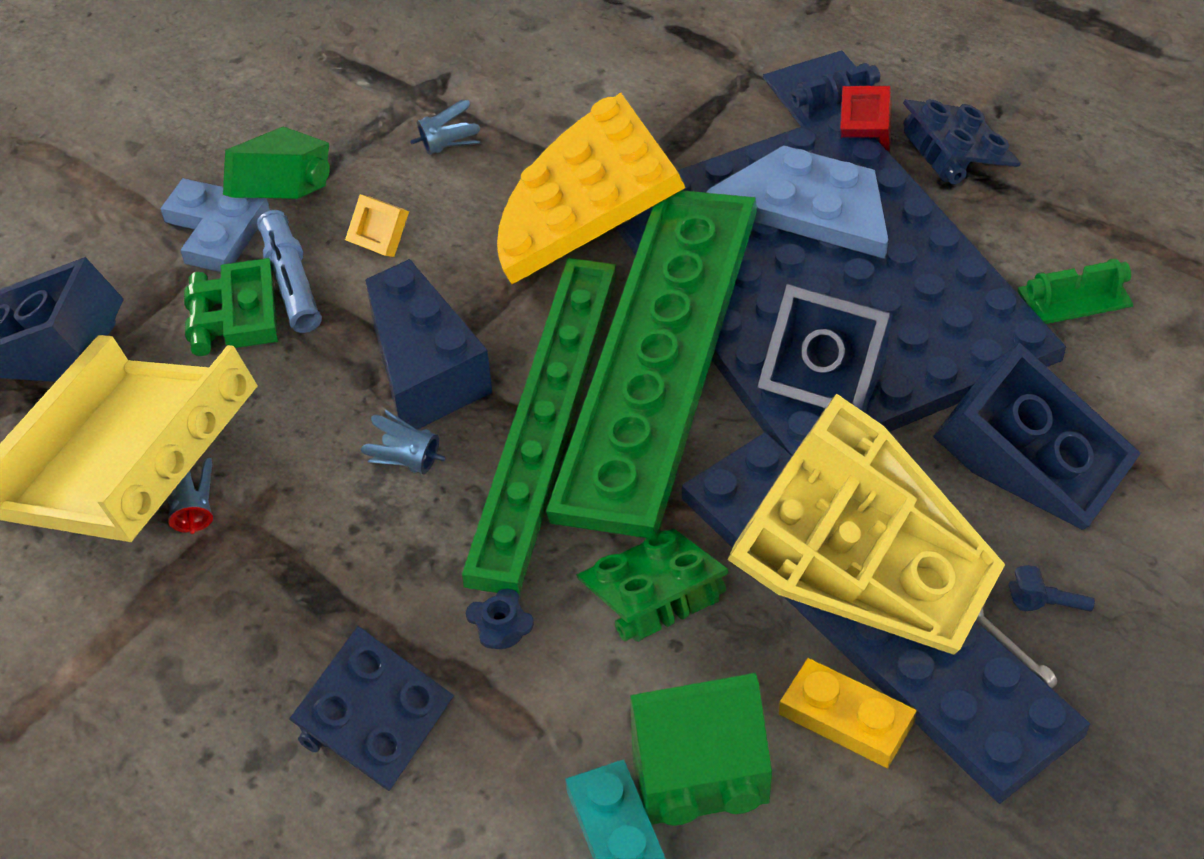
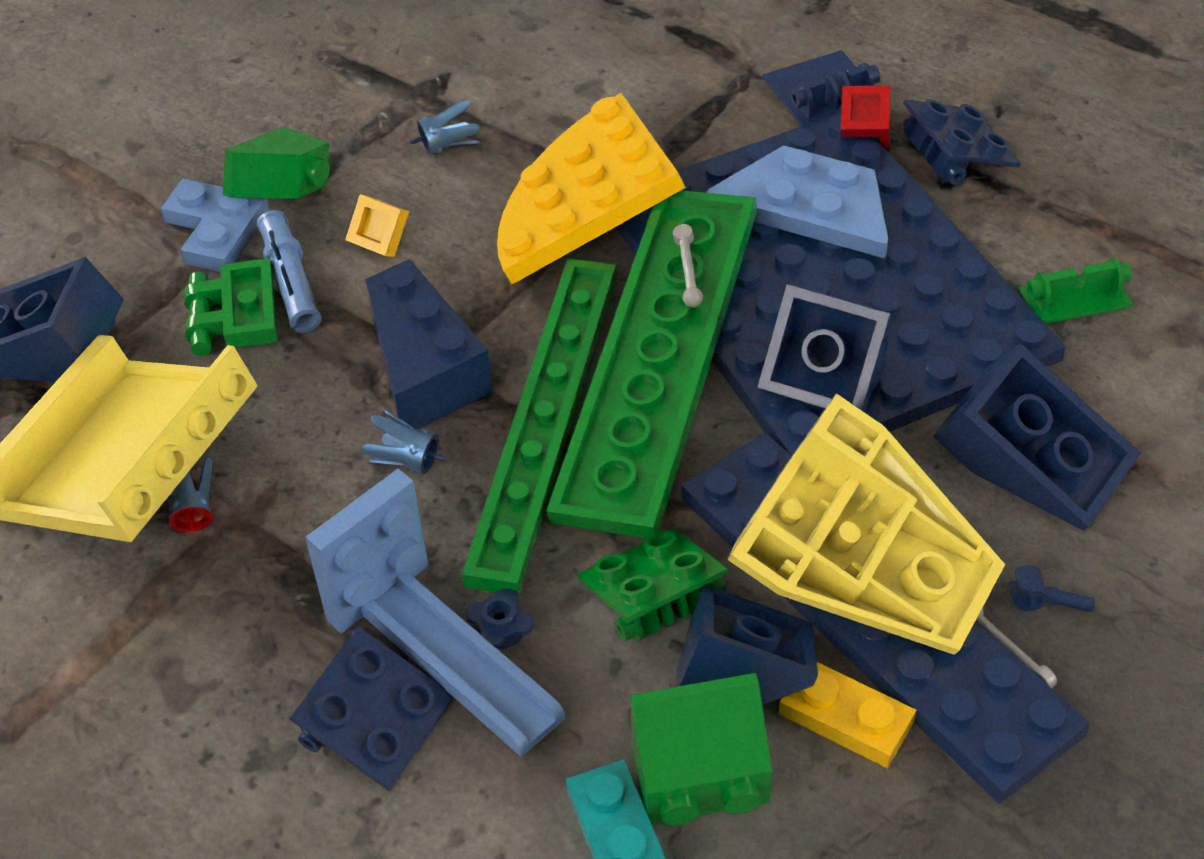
(368, 569): none -> medium blue bracket
(684, 236): none -> light grey hinge
(744, 637): none -> dark blue slope

